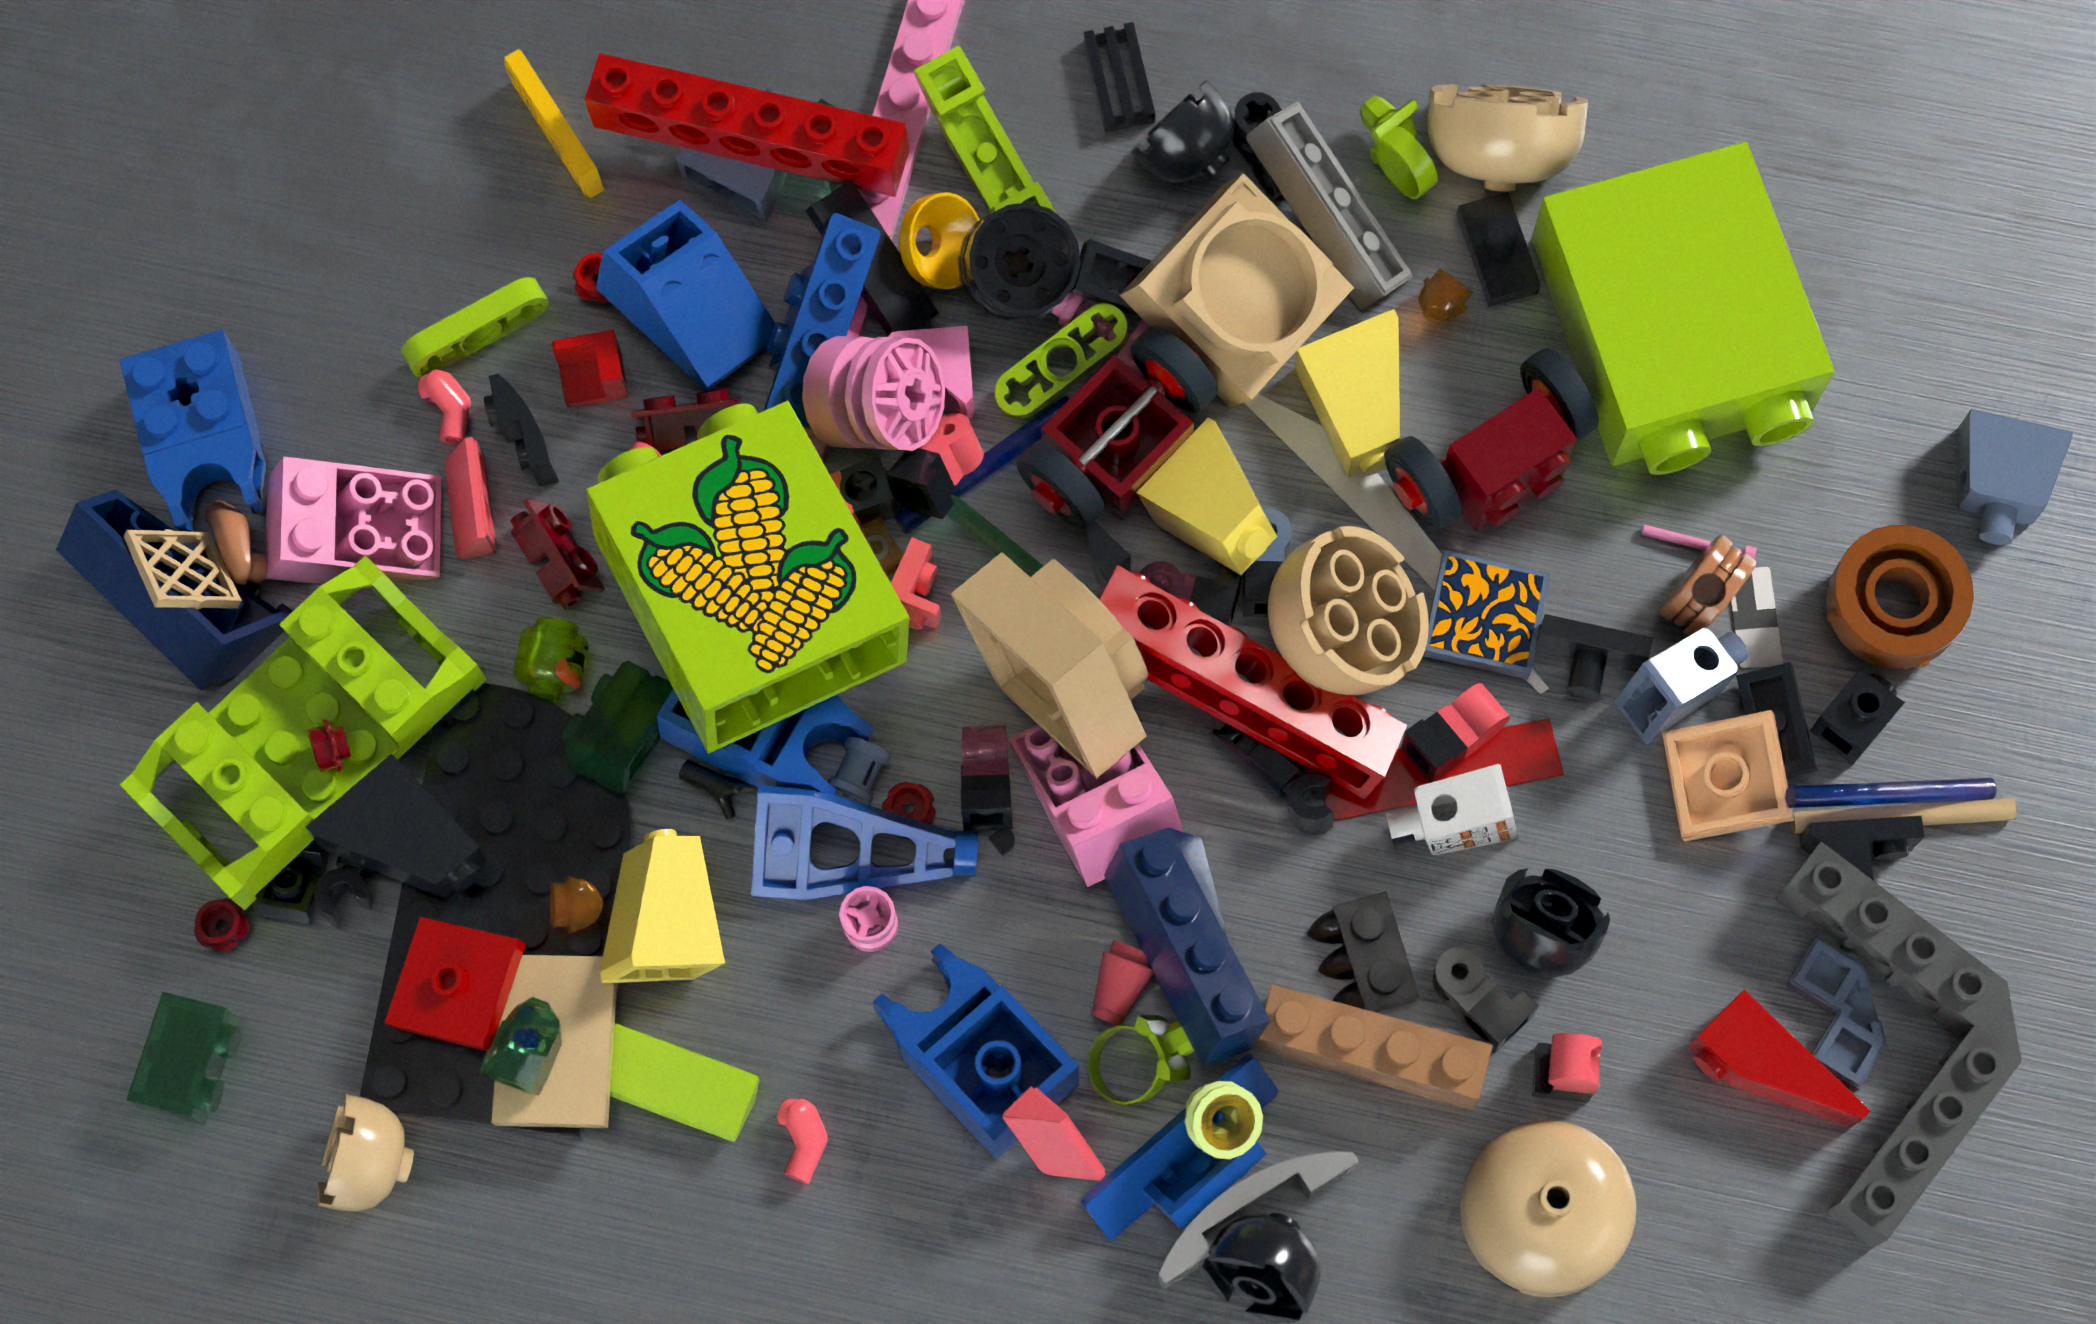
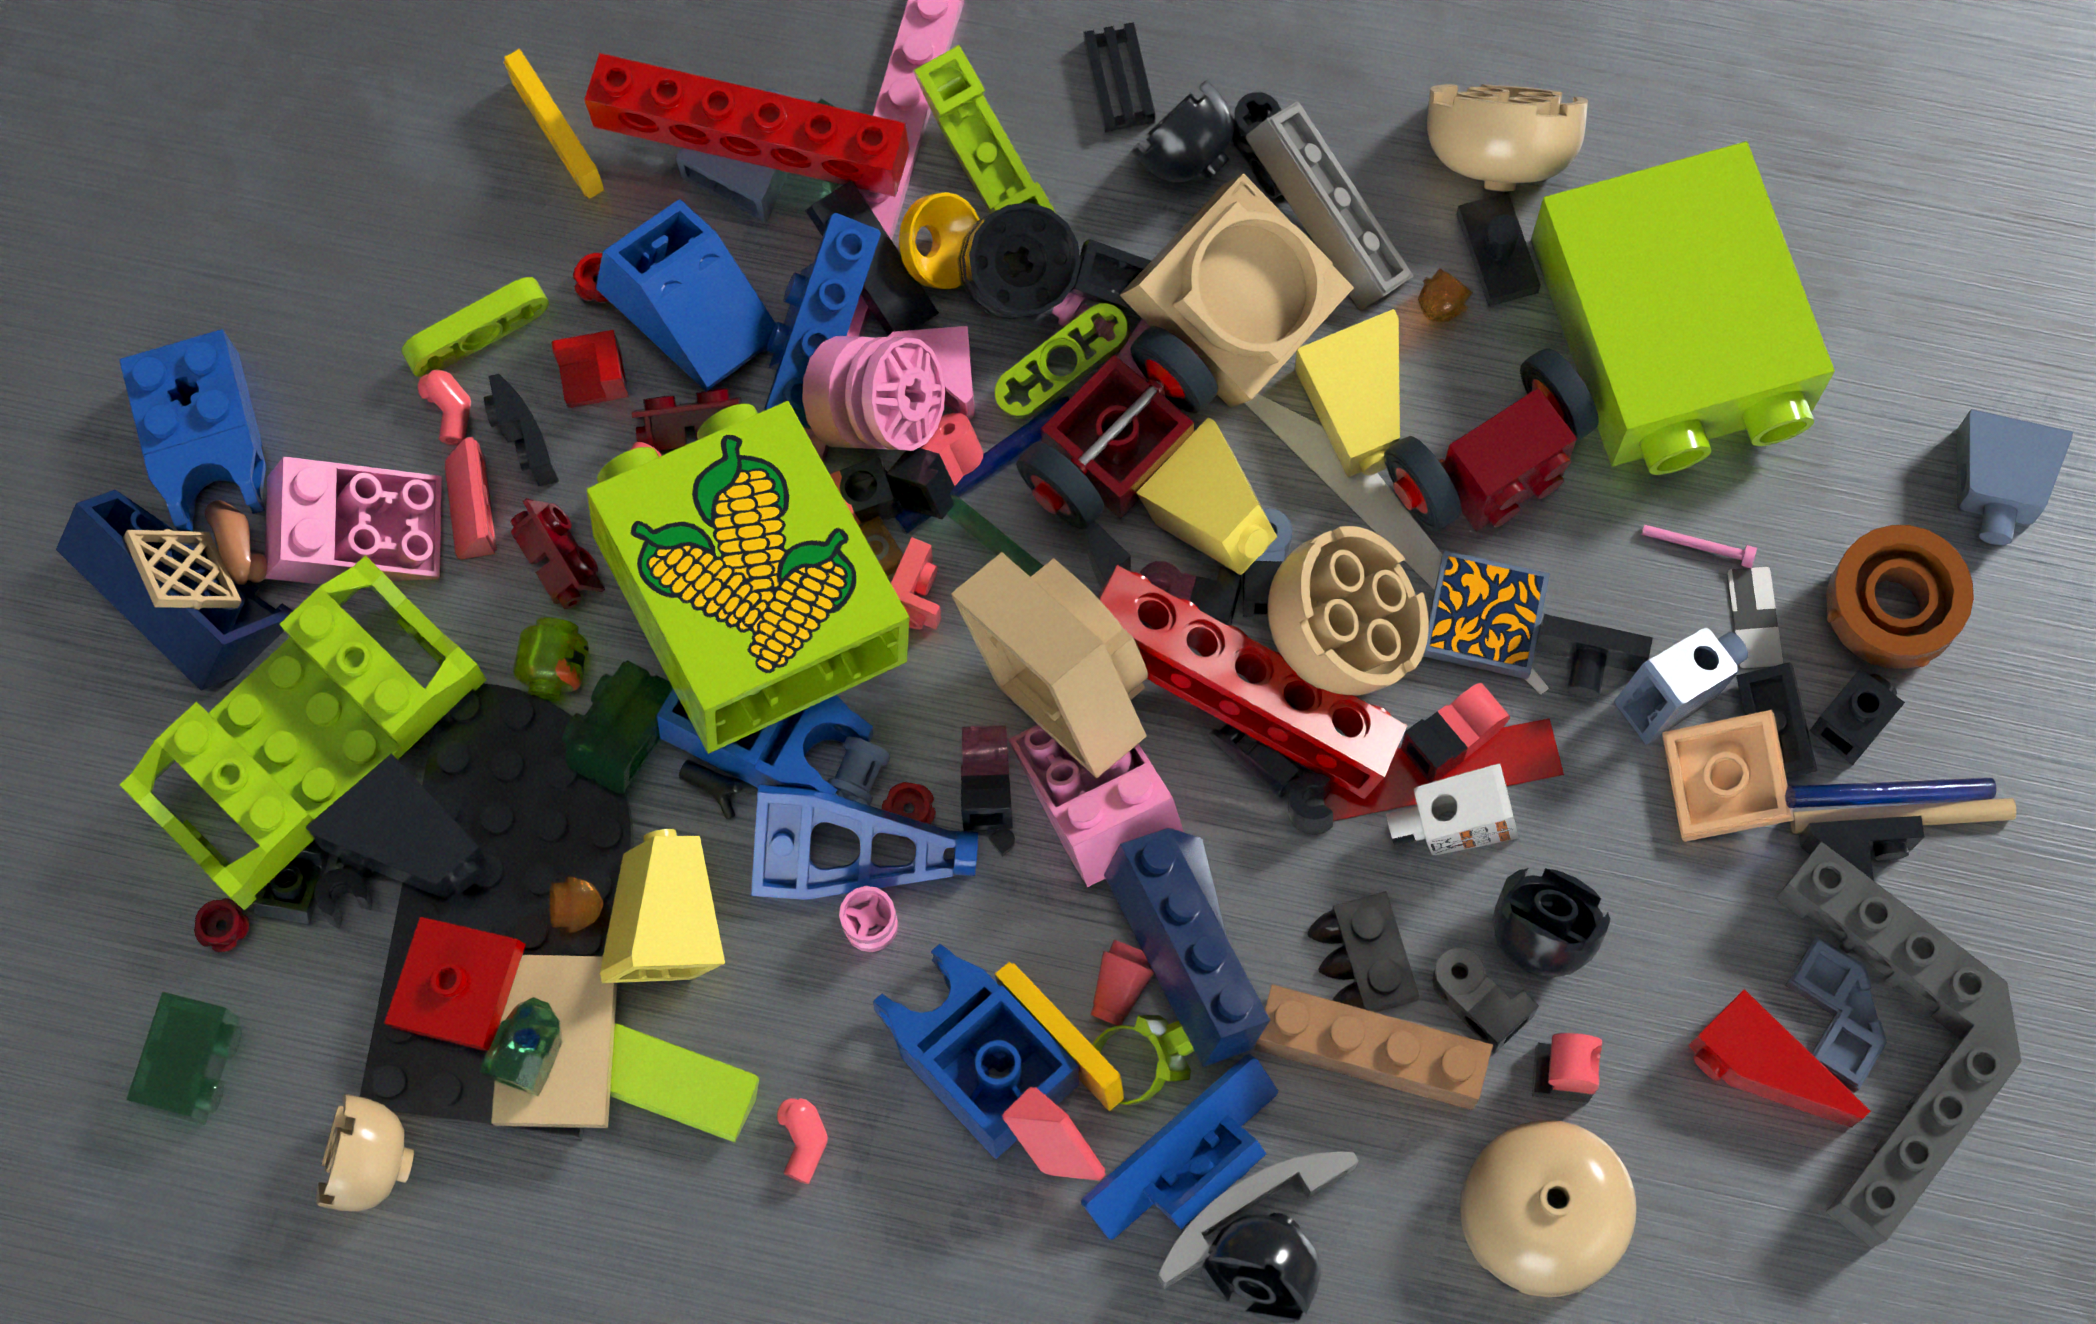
(329, 746): dark red plate -> none
(1094, 1069): none -> yellow tile
(1236, 1129): yellowish green piece -> none
(1396, 148): lime piece -> none
(1707, 586): nougat head -> none

